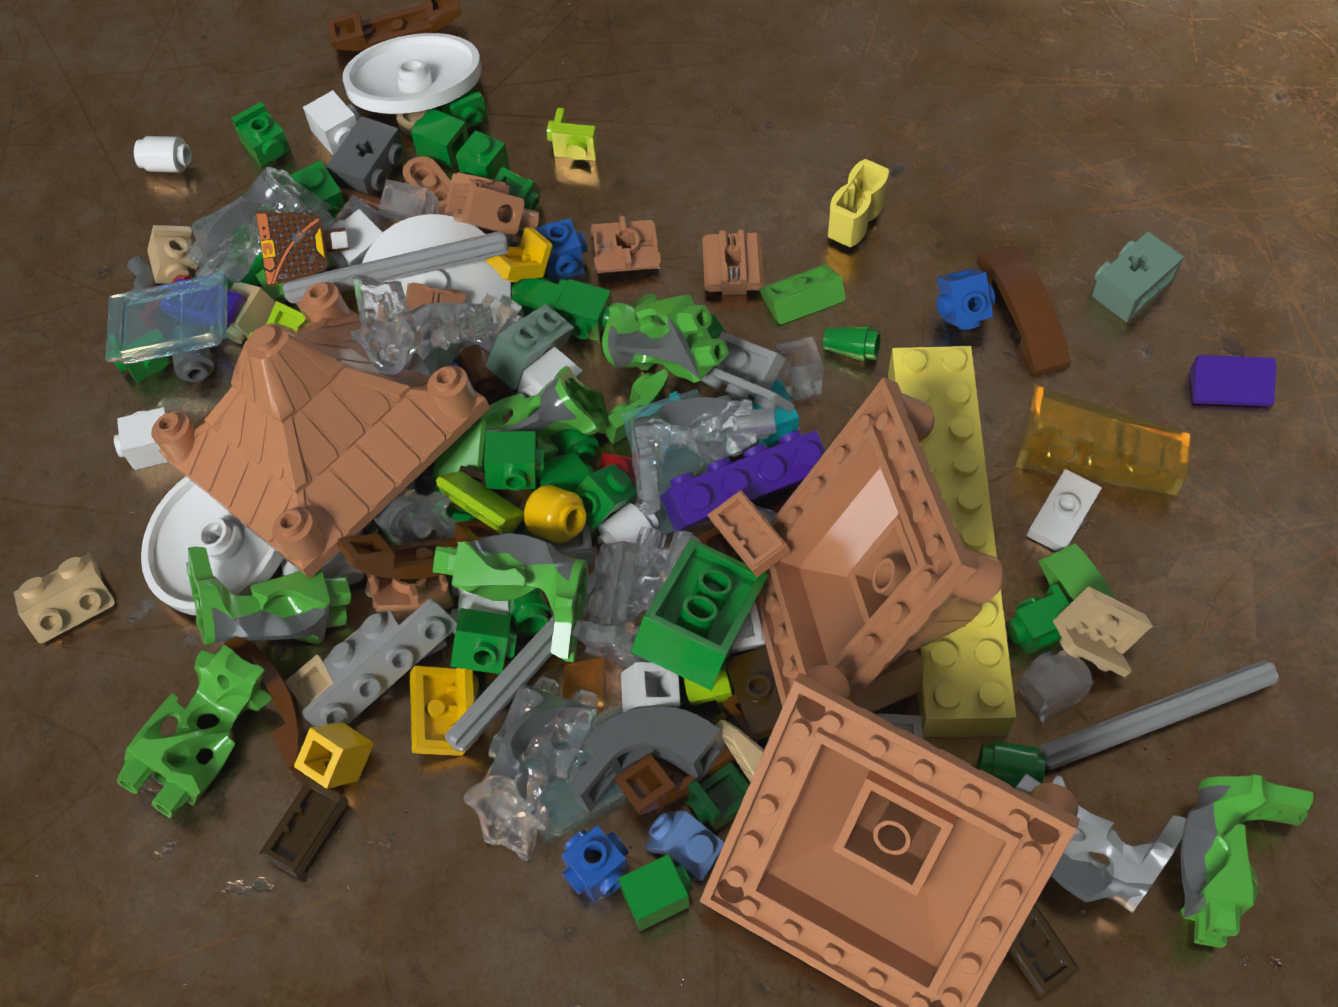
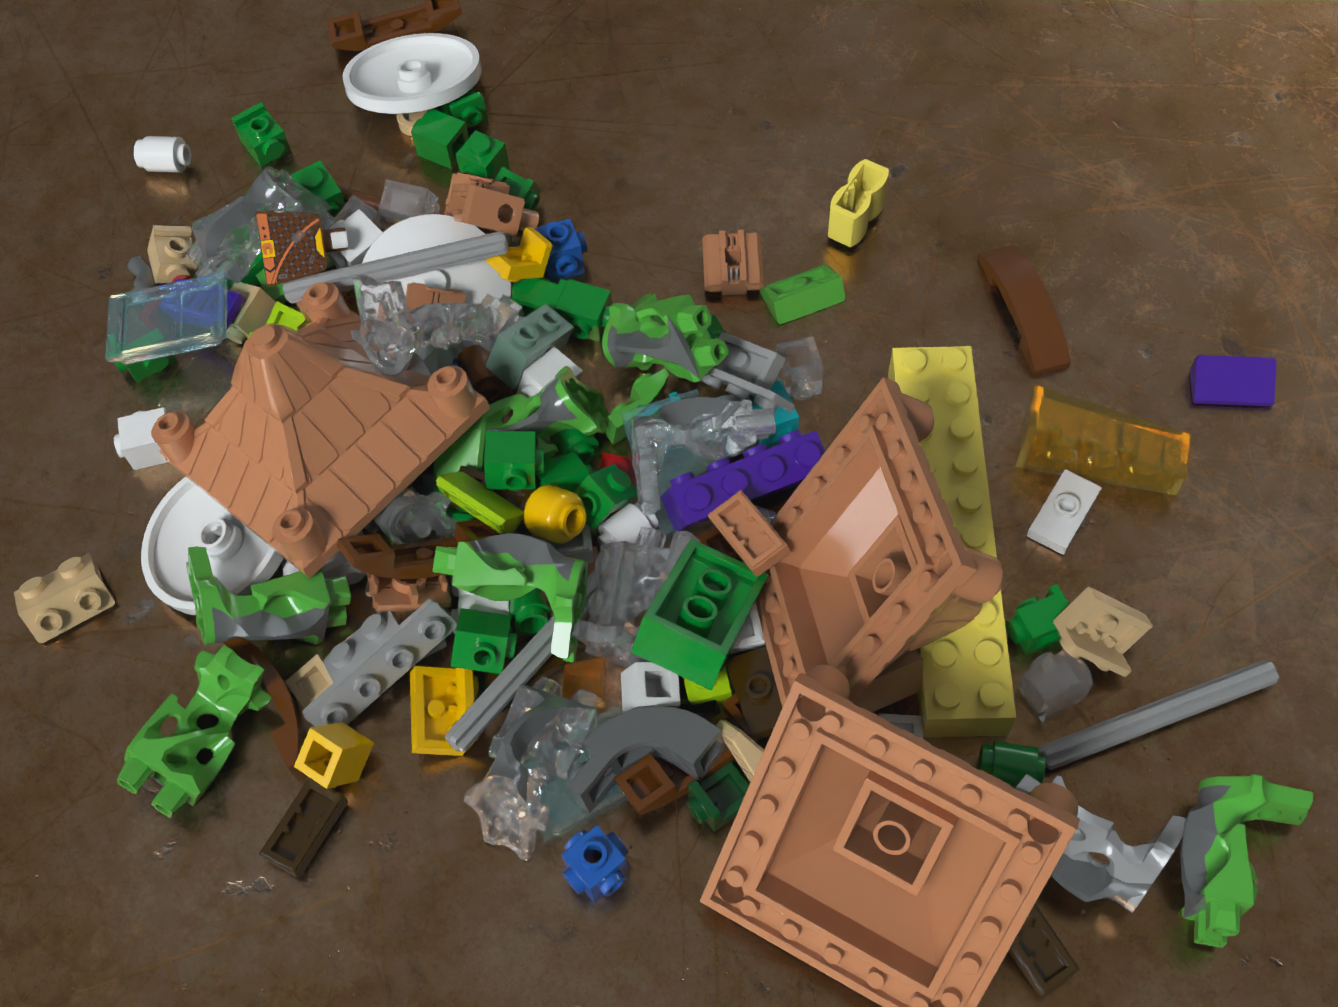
(194, 364): dark grey brick -> none
(331, 120): white brick -> none
(367, 157): dark grey brick -> none
(432, 176): nougat plate -> none
(572, 140): lime bracket -> none
(612, 237): nougat piece -> none
(656, 891): green brick -> none
(685, 842): medium blue bracket -> none
(853, 342): green cone -> none
(965, 298): blue brick -> none
(1073, 572): bright green slope -> none
(1136, 276): sand green brick -> none

